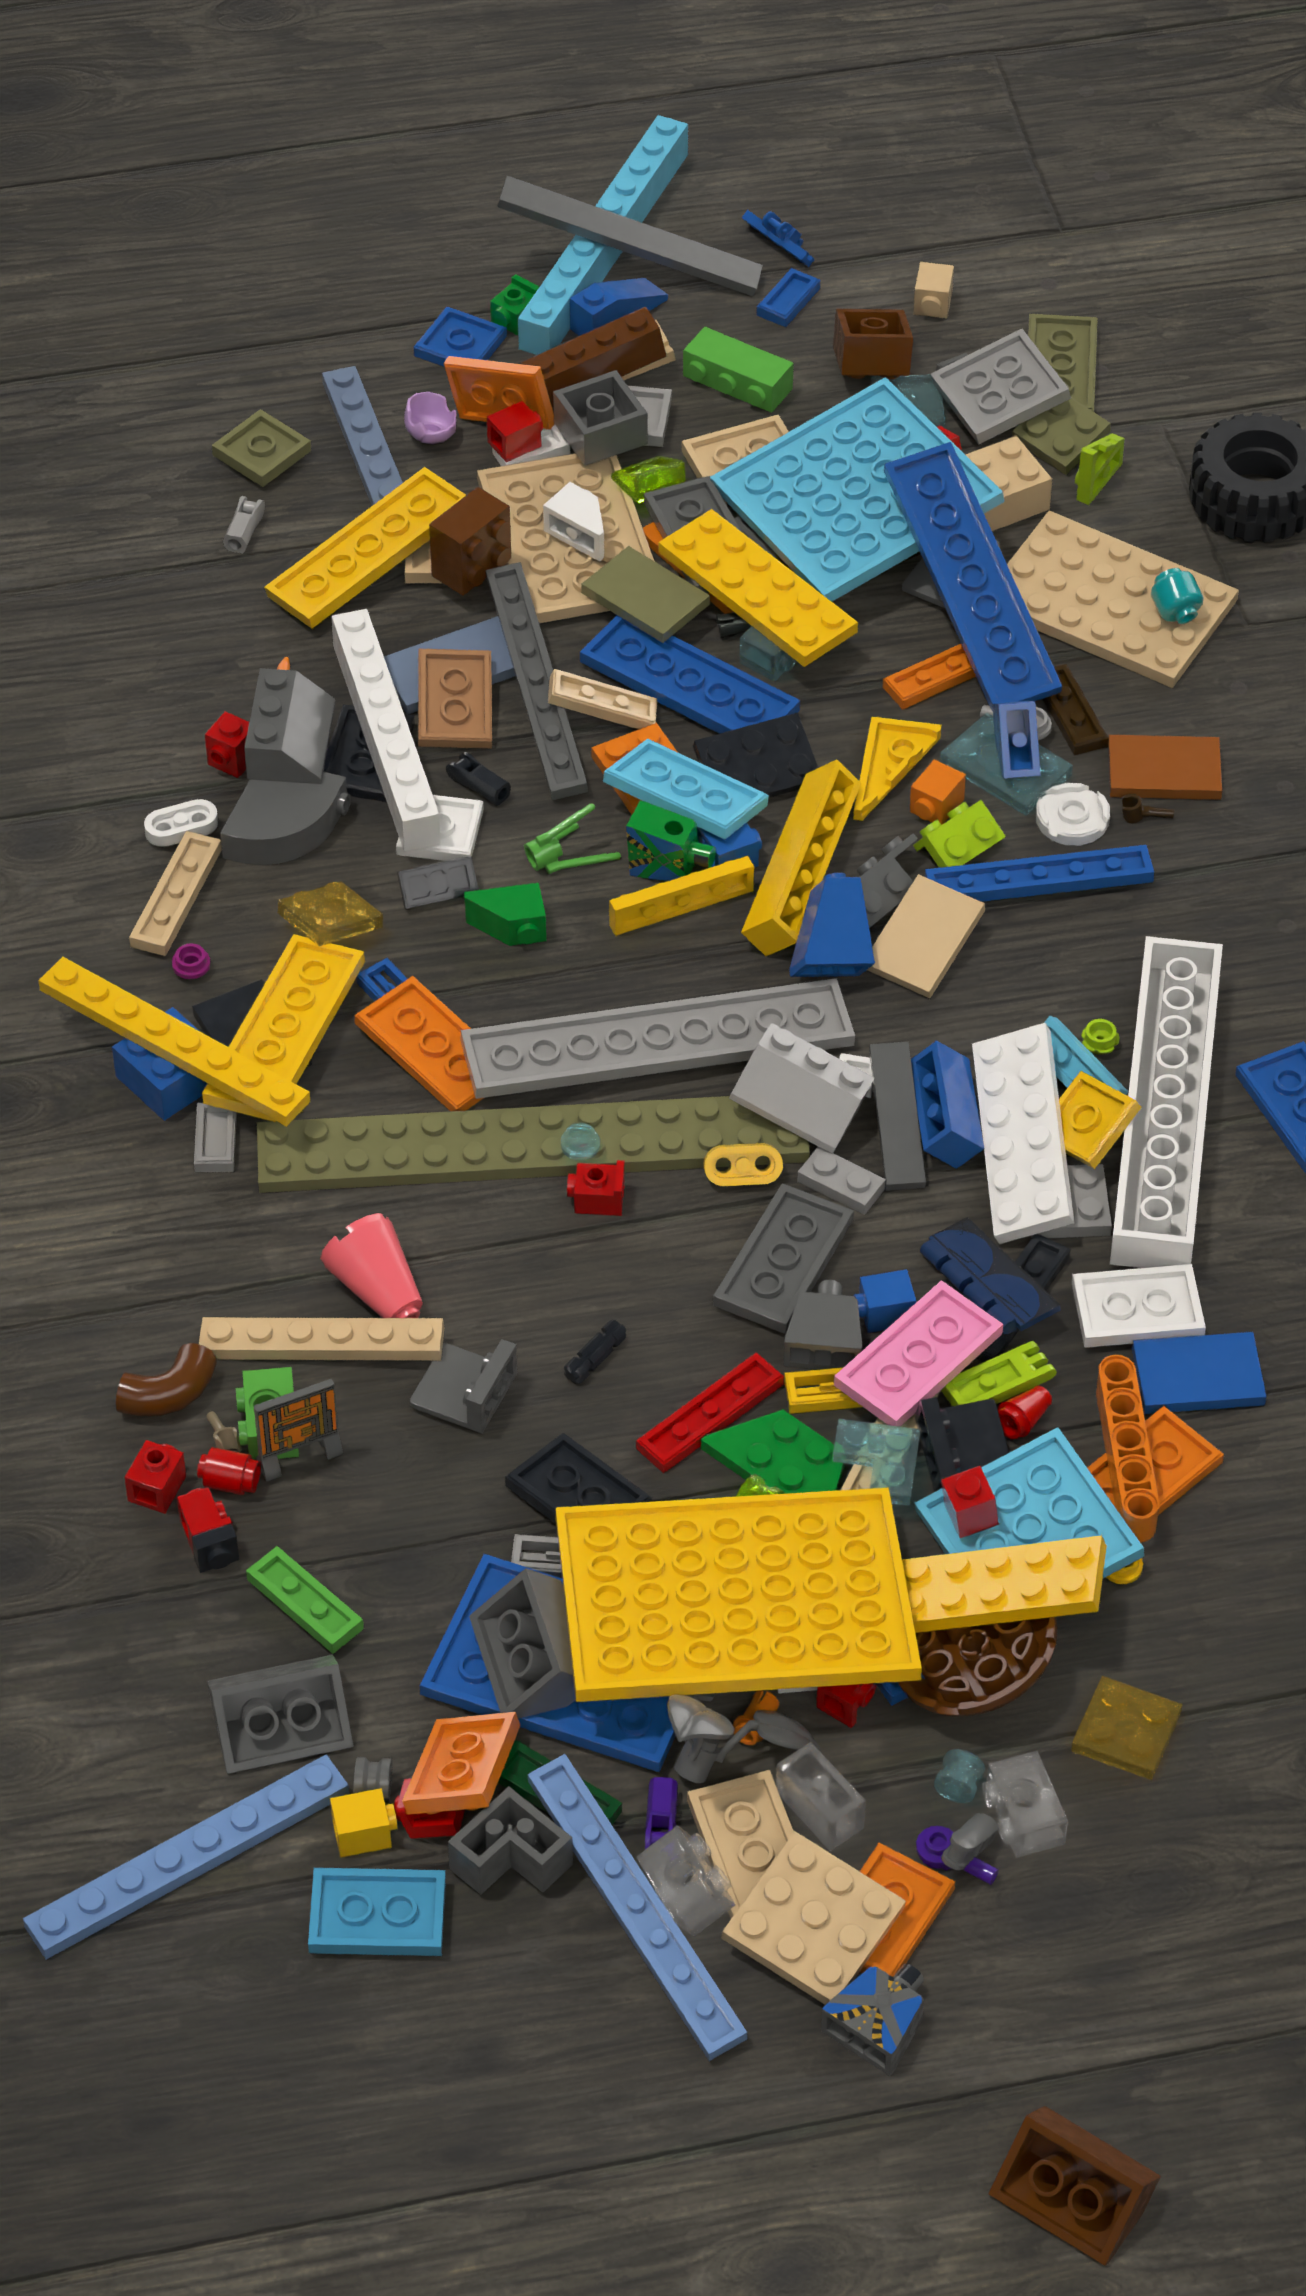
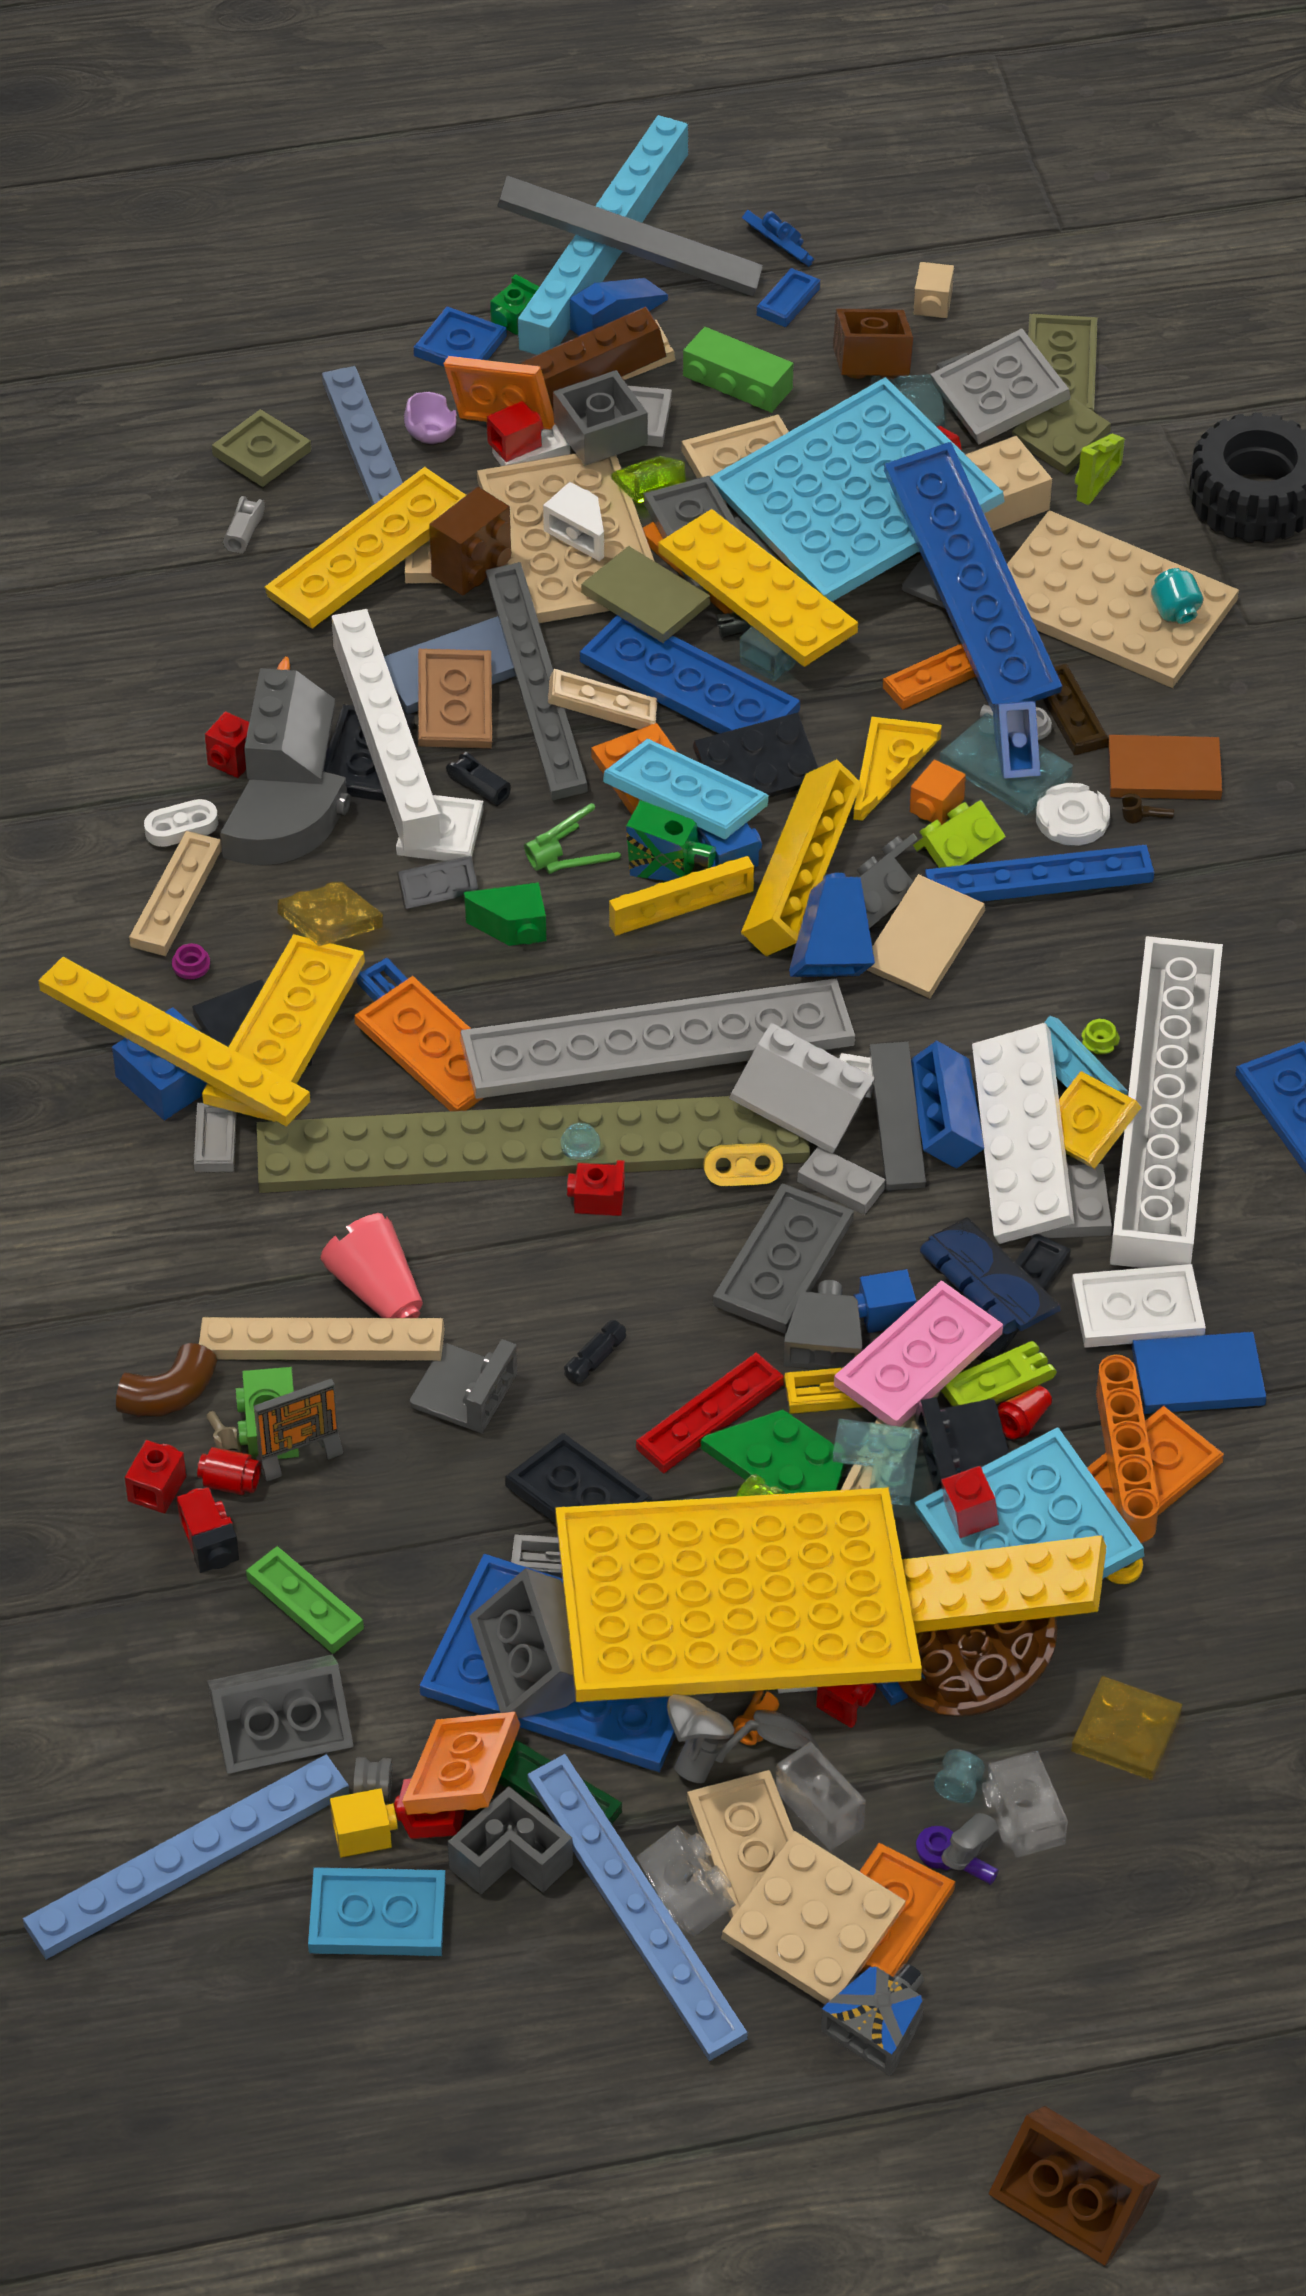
(660, 1808): dark purple bar -> none

